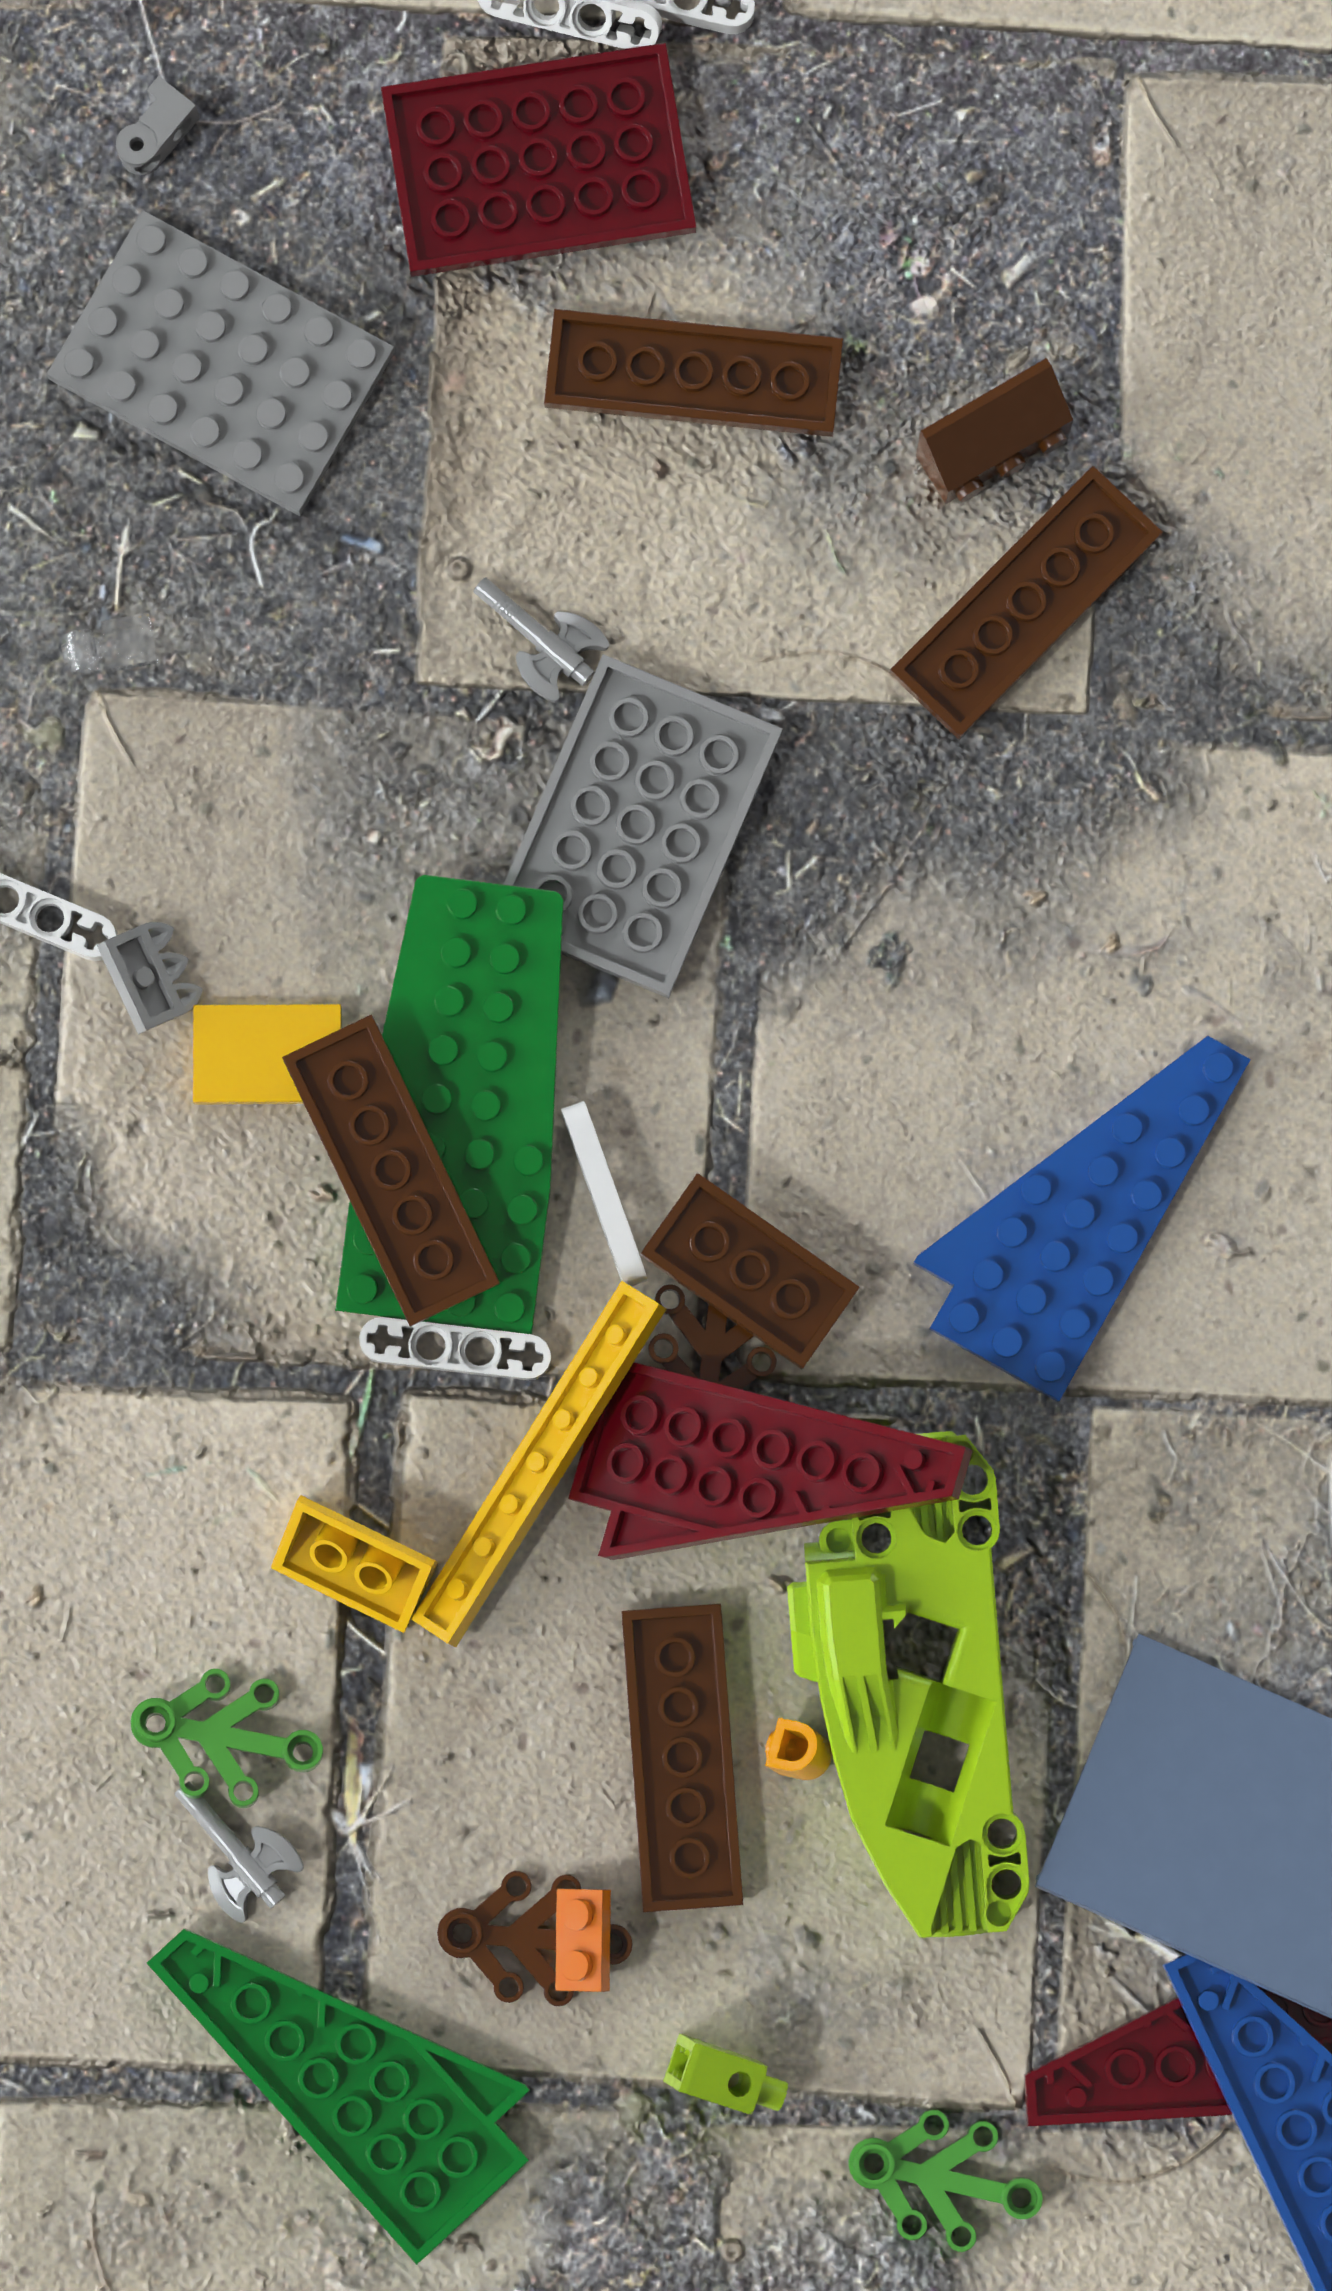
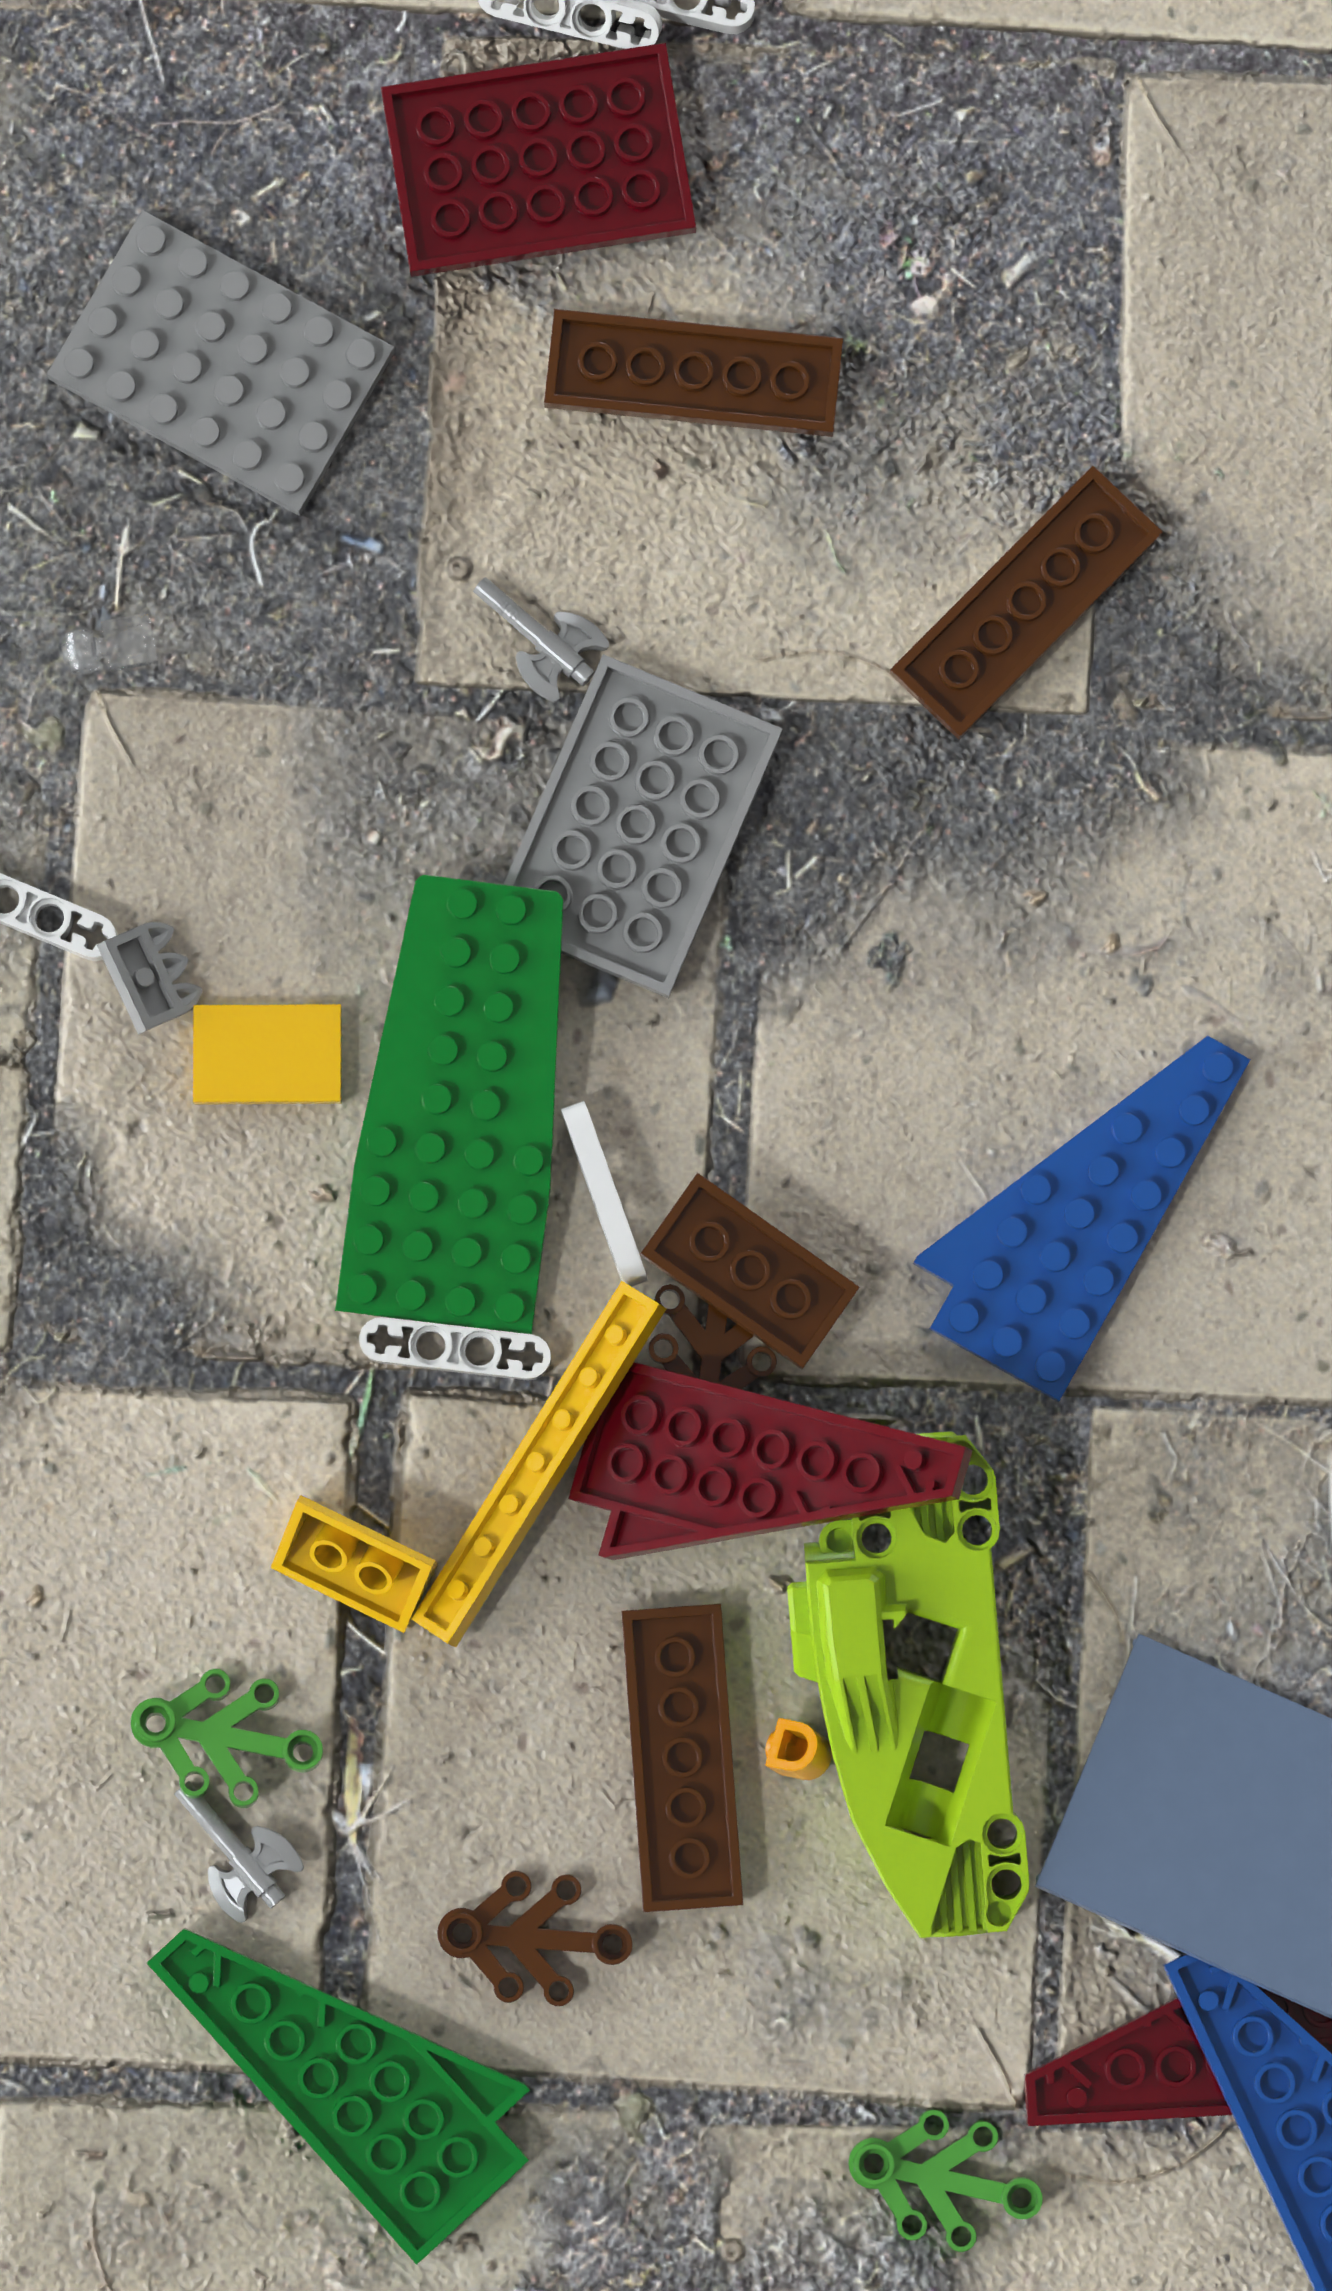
(158, 130): light grey leg -> none
(391, 1170): reddish brown plate -> none
(583, 1940): orange plate -> none
(705, 2071): lime torso -> none
(995, 433): reddish brown slope -> none

